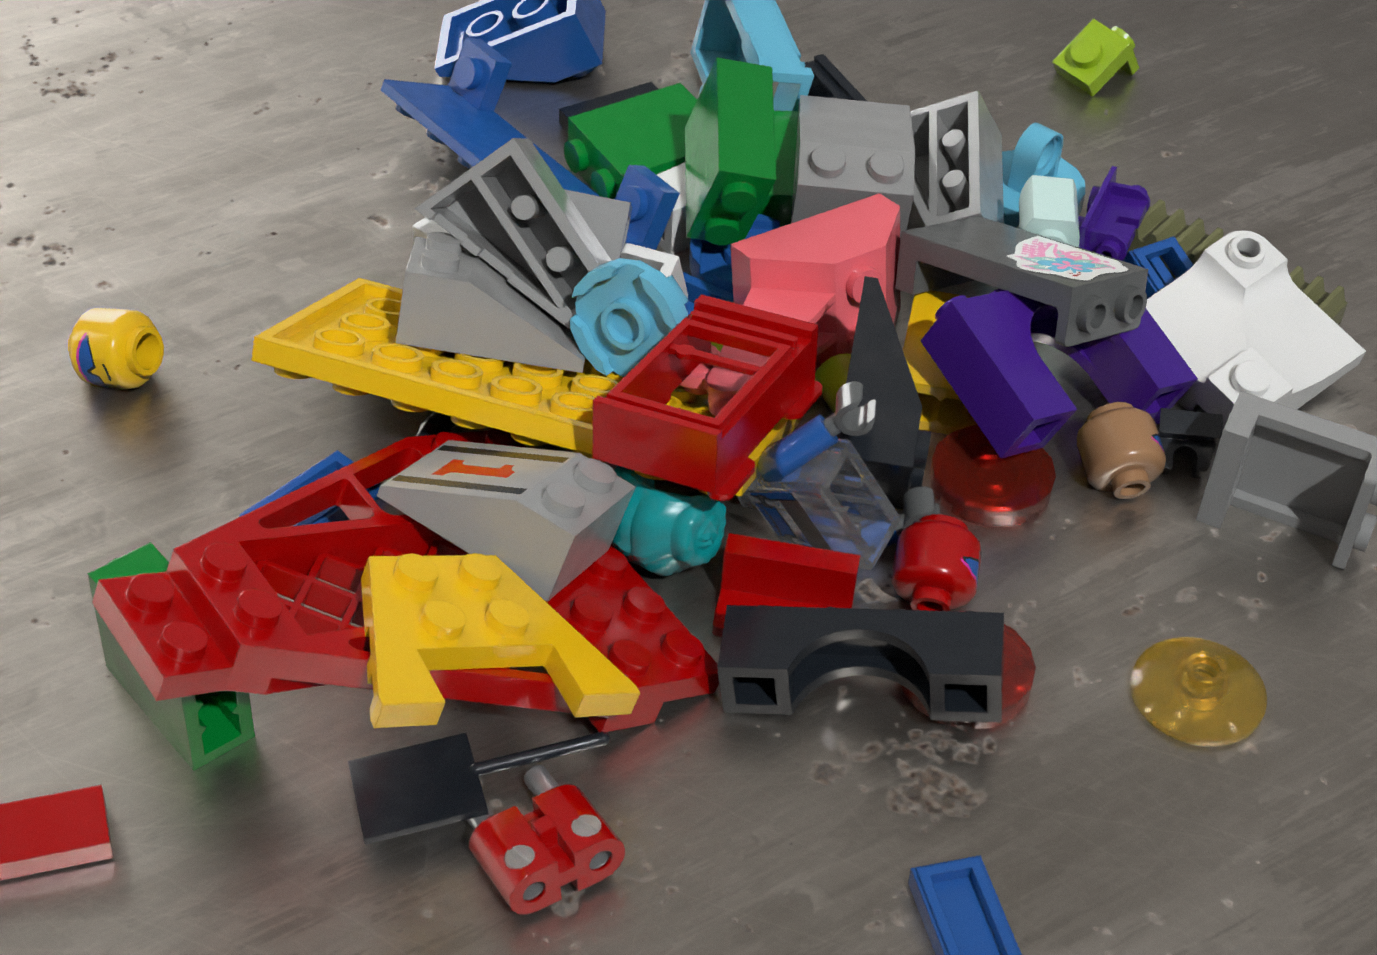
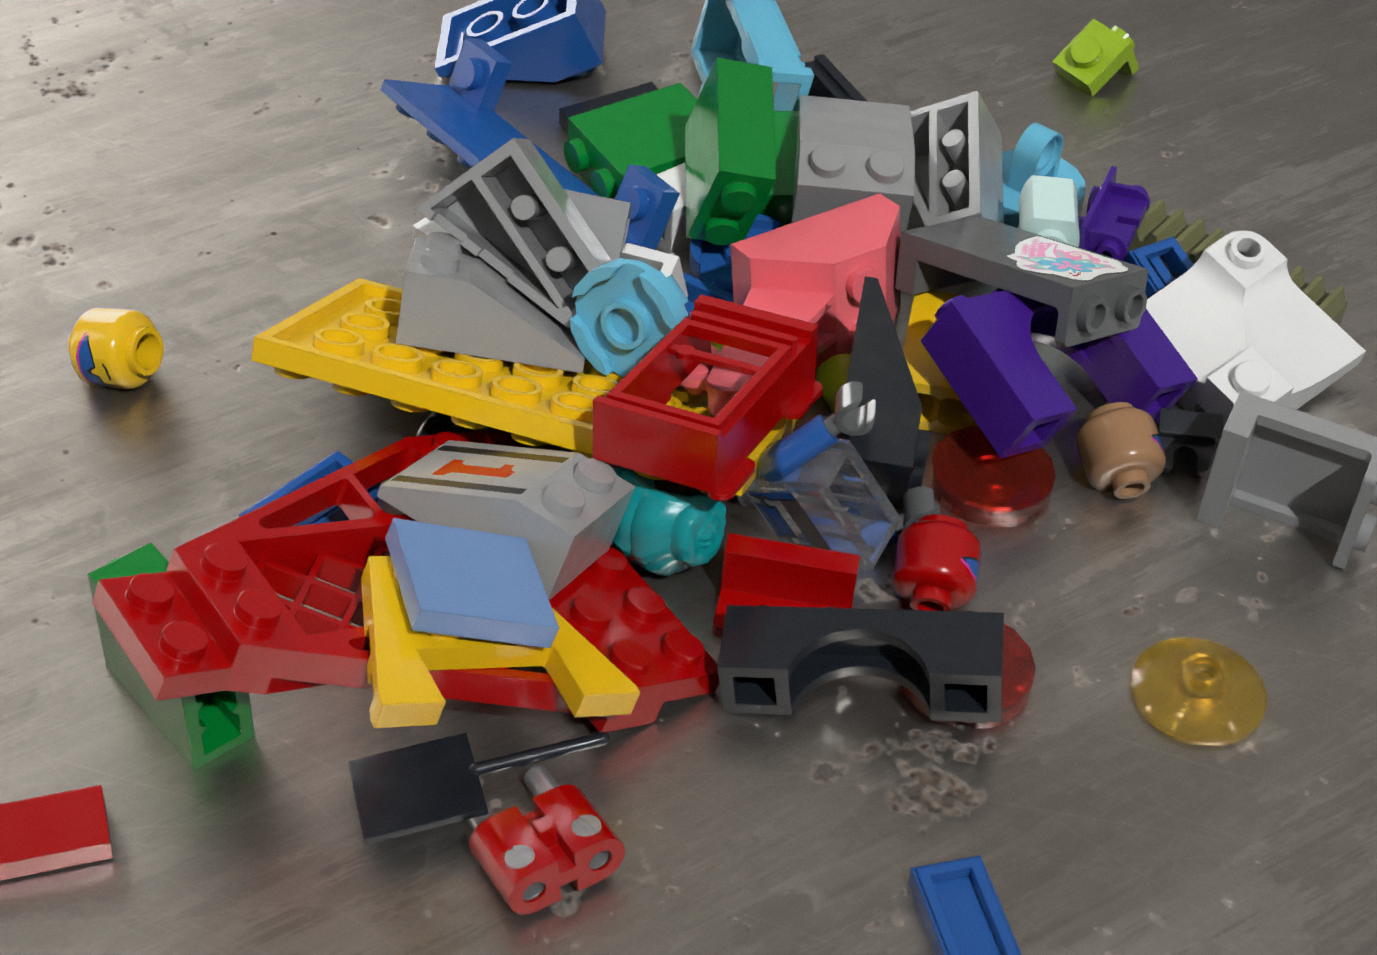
(470, 584): none -> medium blue tile

